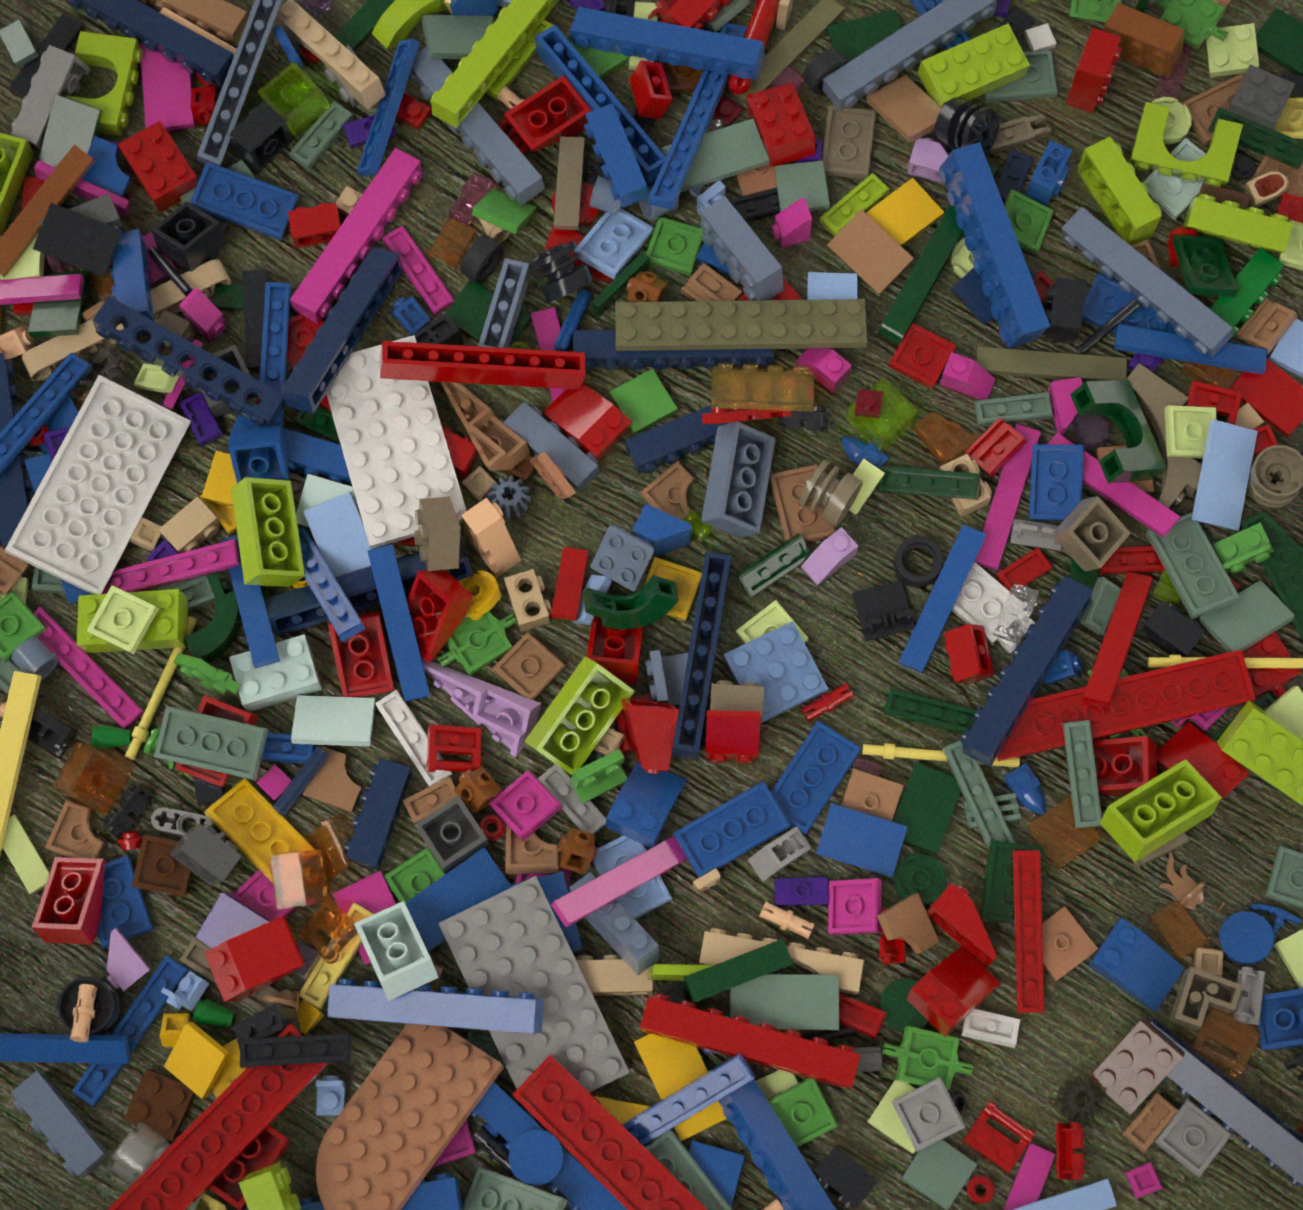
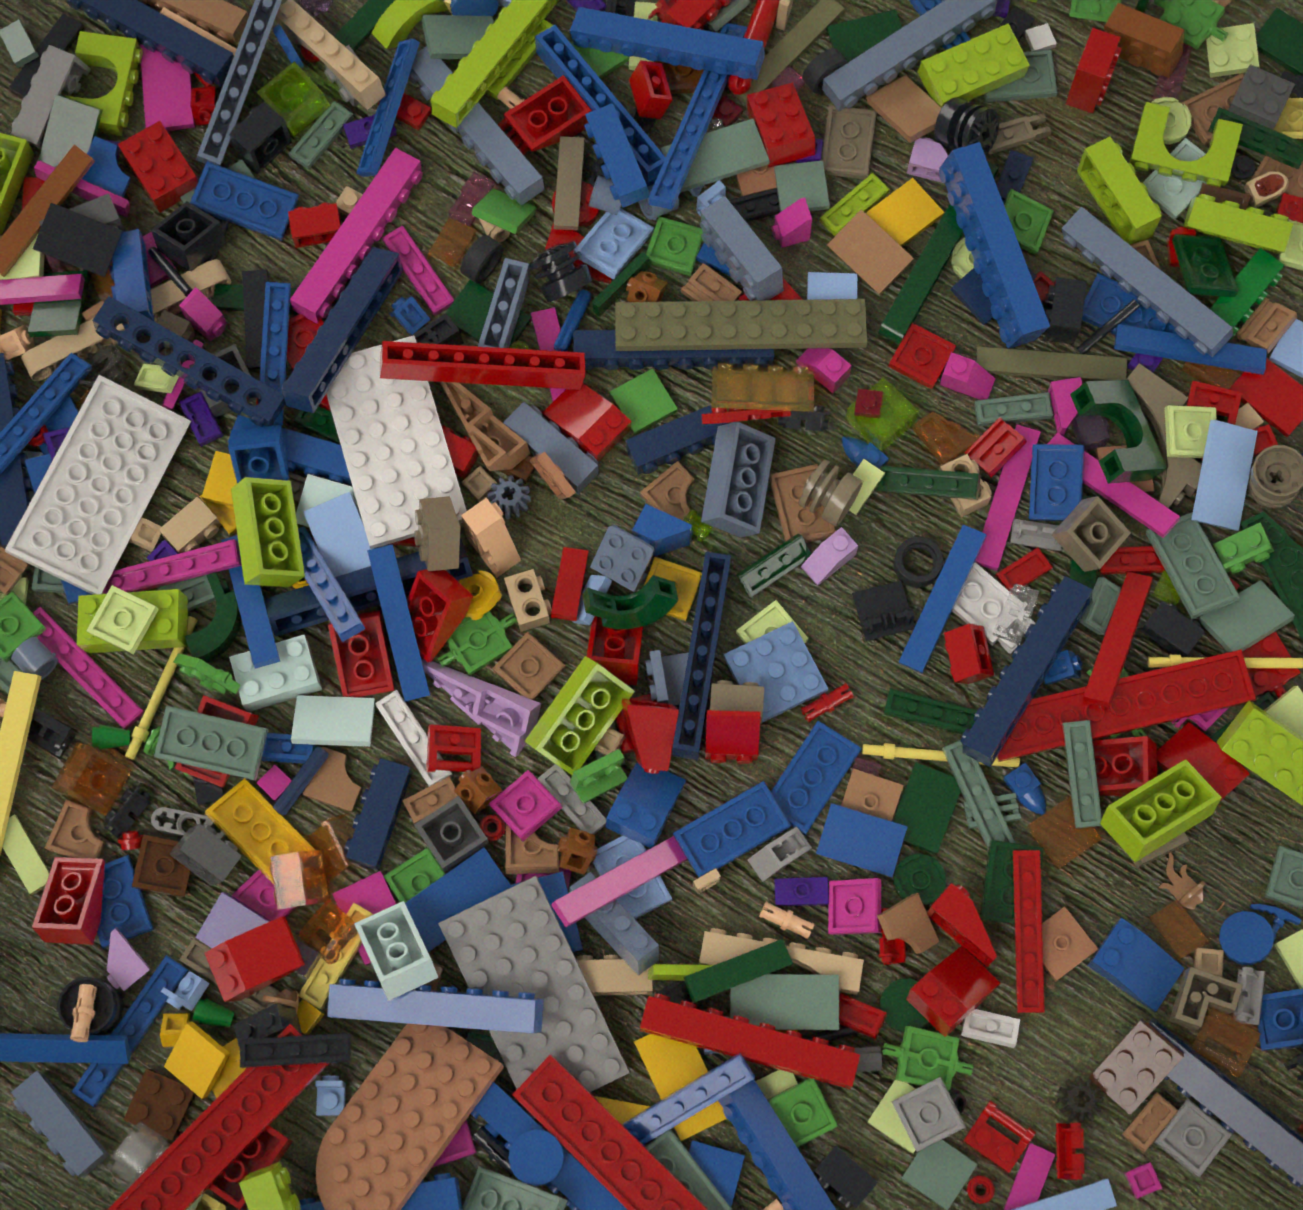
(1050, 173): blue brick -> none

